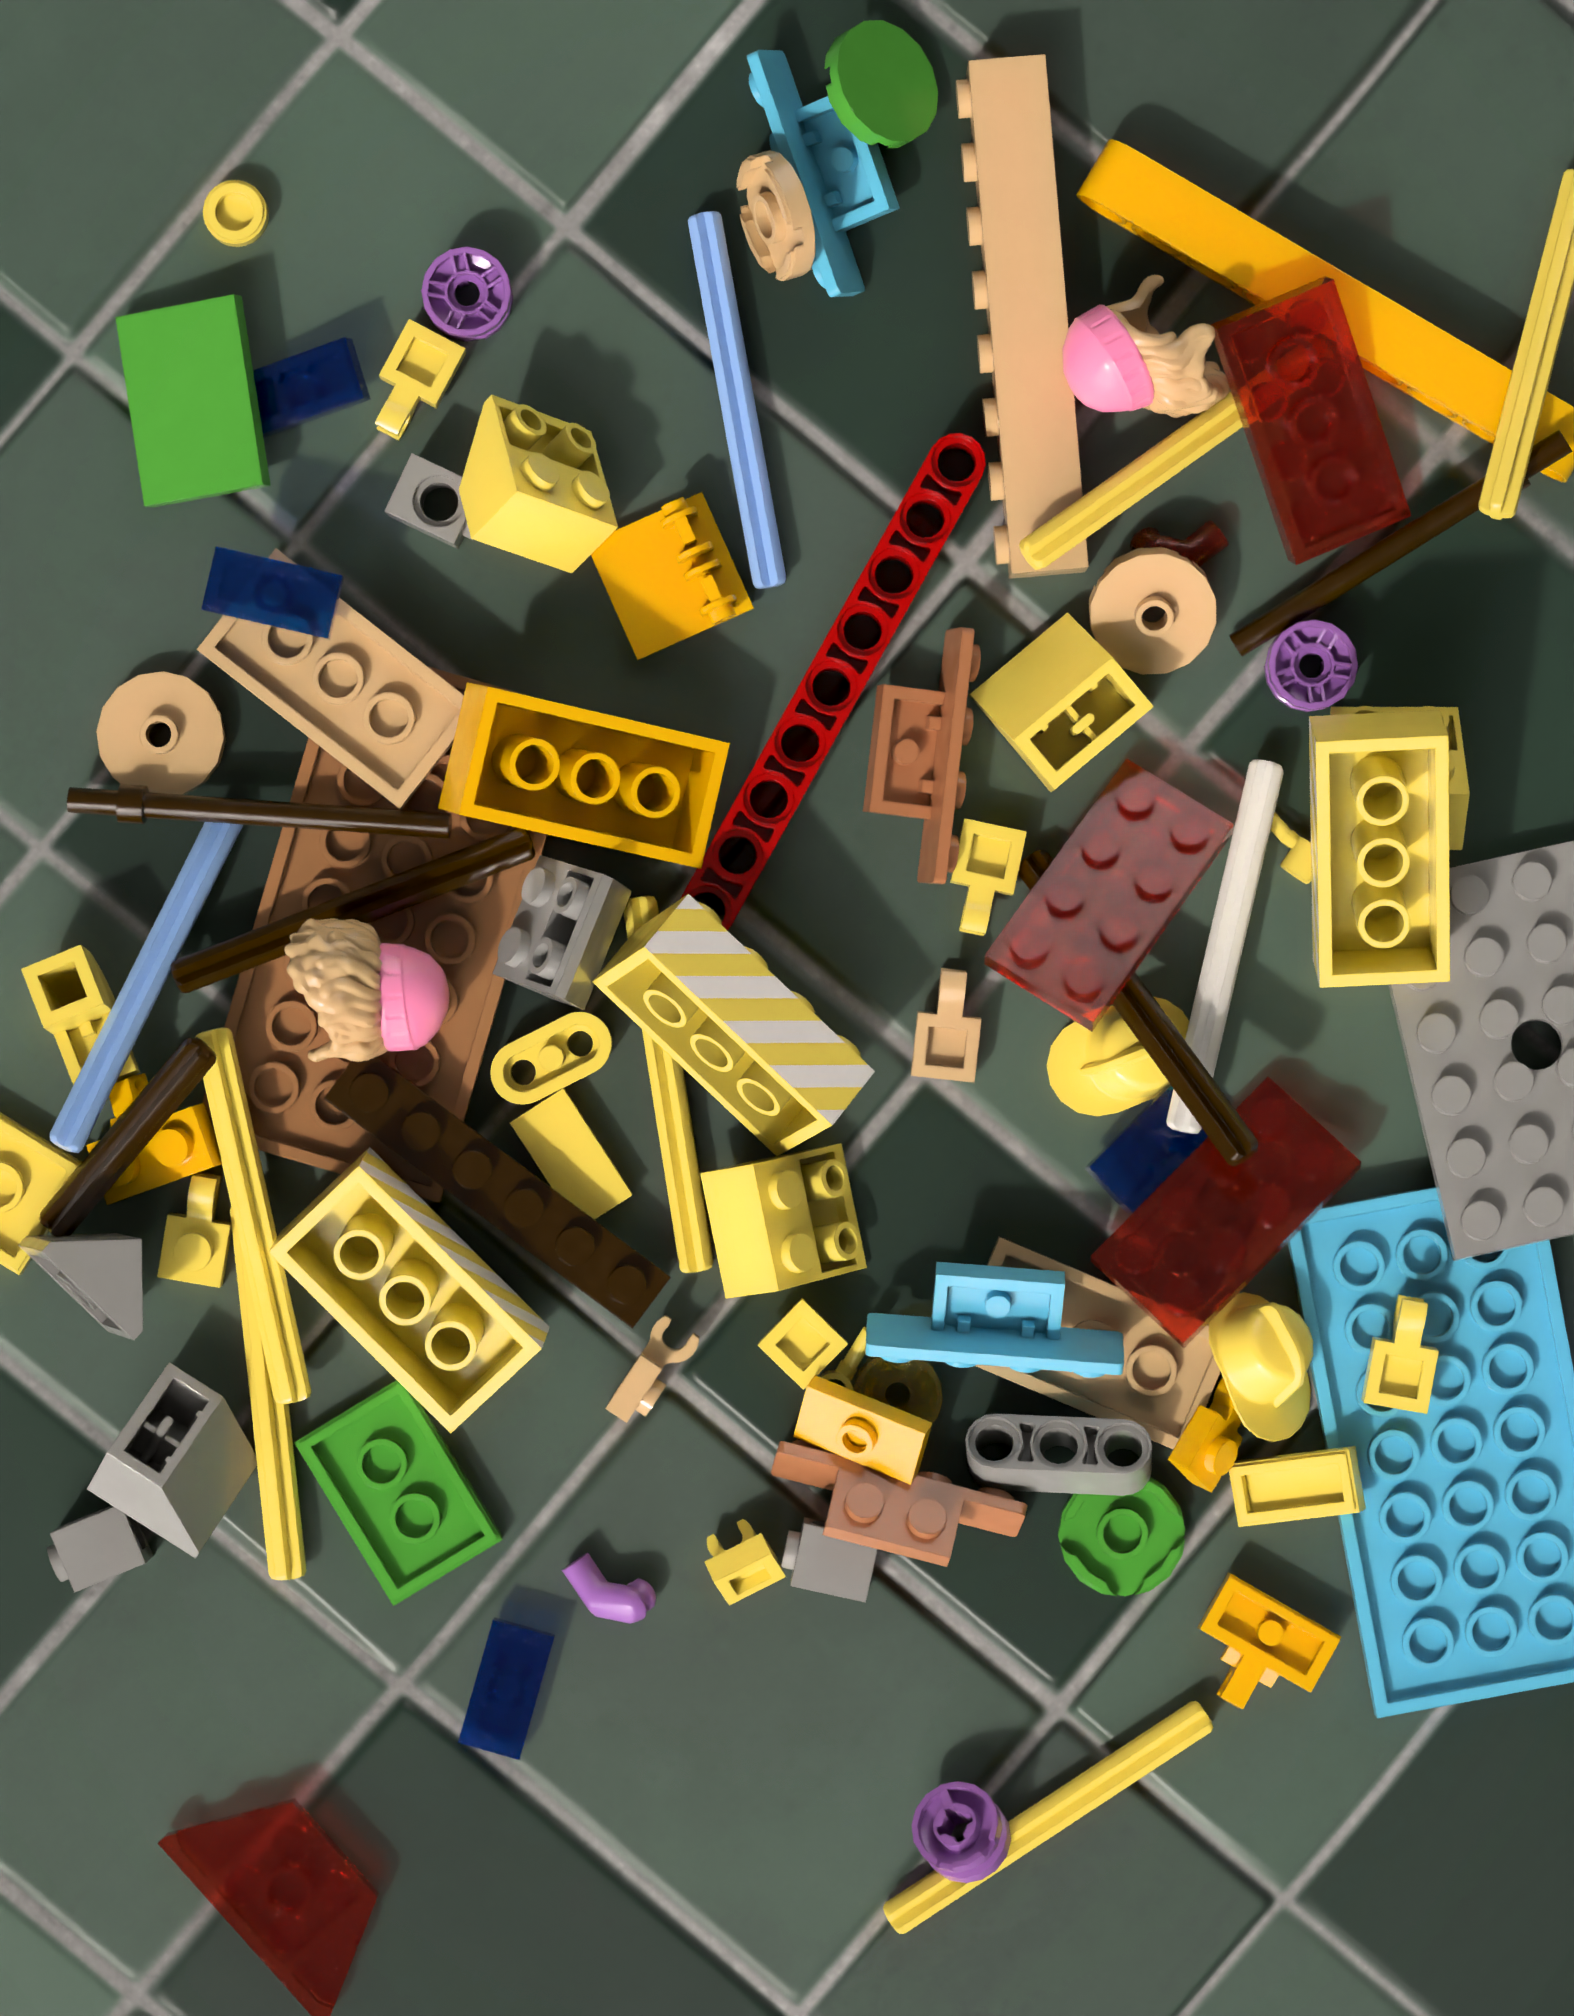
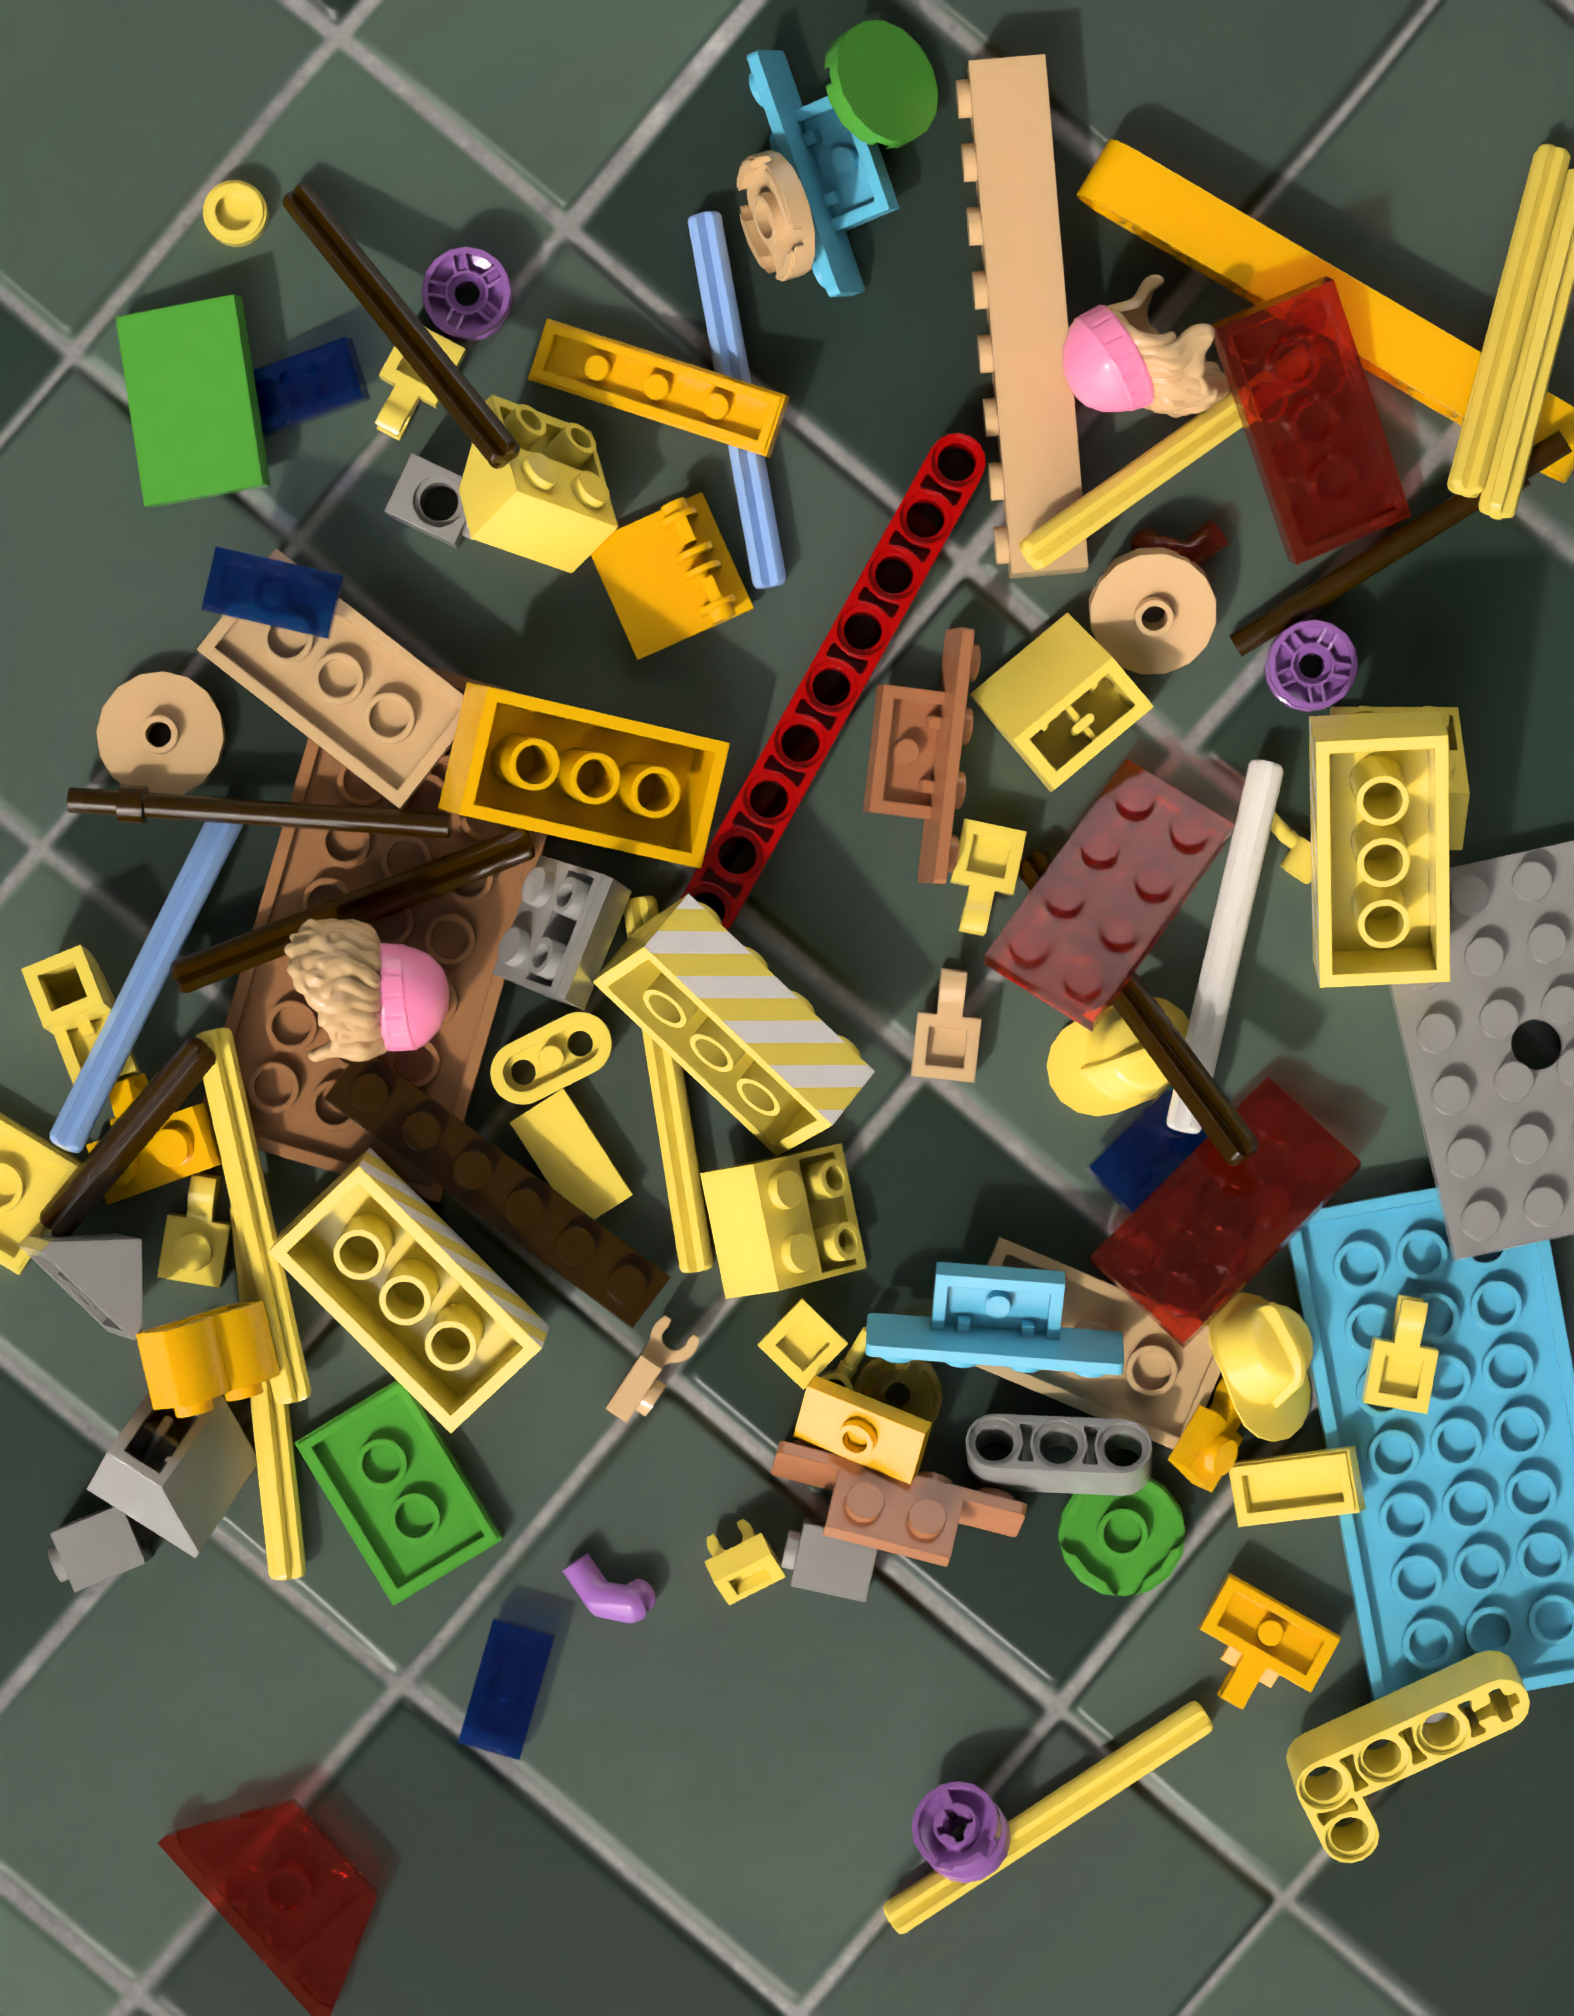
(208, 1356): none -> yellow brick
(401, 326): none -> dark brown axle
(658, 388): none -> yellow tile
(1411, 1746): none -> light yellow beam
(1508, 321): none -> light yellow axle

